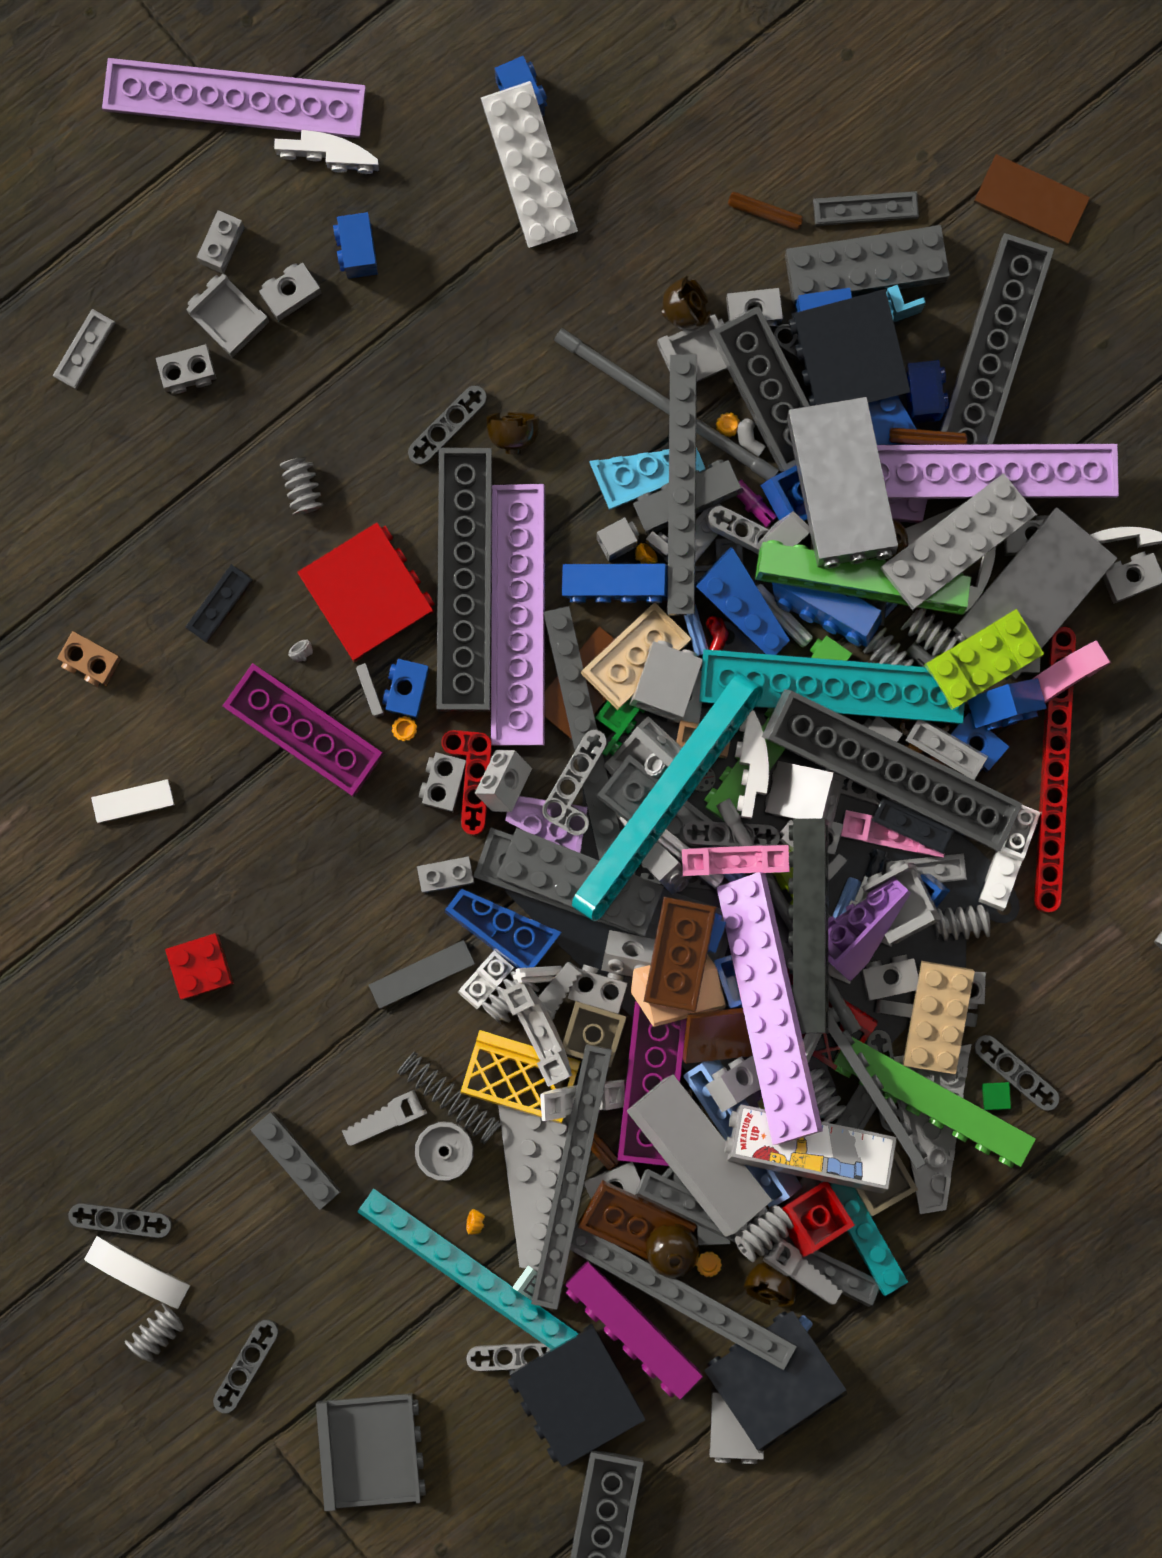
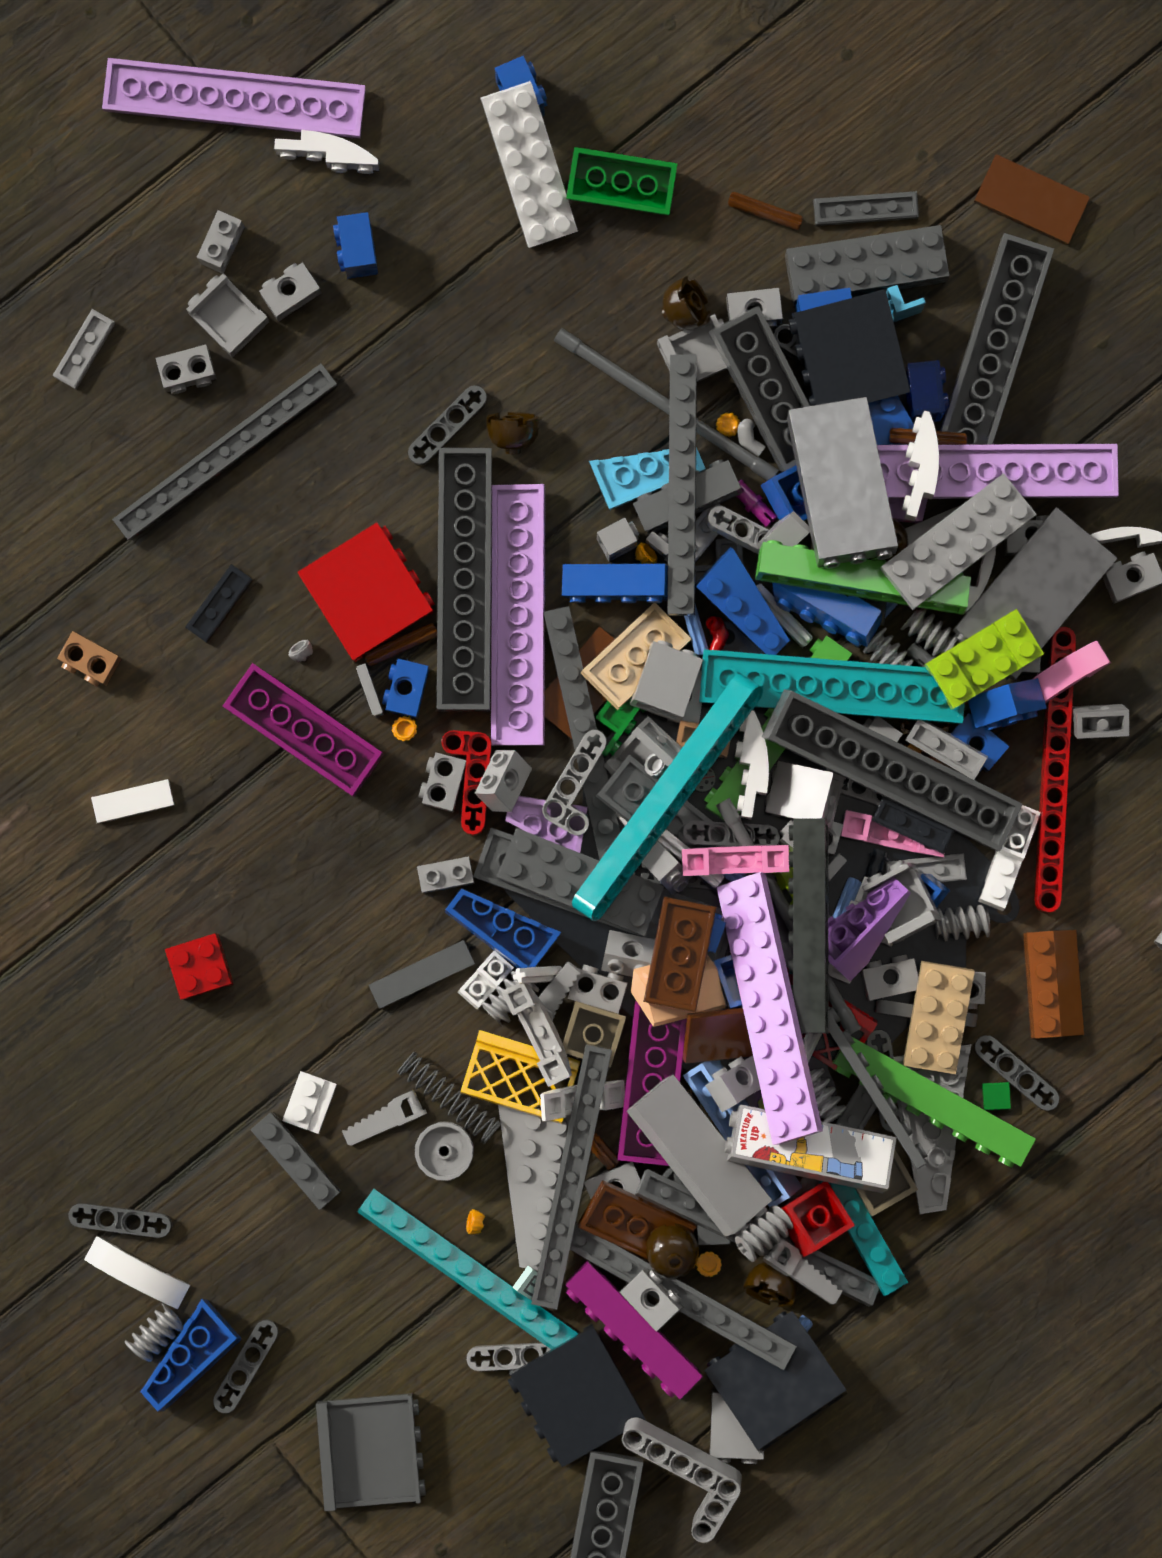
(196, 1350): none -> blue wedge
(224, 452): none -> dark grey plate
(300, 485): light grey piece -> none
(309, 1102): none -> white plate
(401, 644): none -> reddish brown axle
(621, 181): none -> green slope
(637, 1292): none -> light grey brick
(689, 1471): none -> light grey beam
(925, 457): none -> white slope
(1053, 983): none -> dark orange slope
(1100, 721): none -> light grey brick

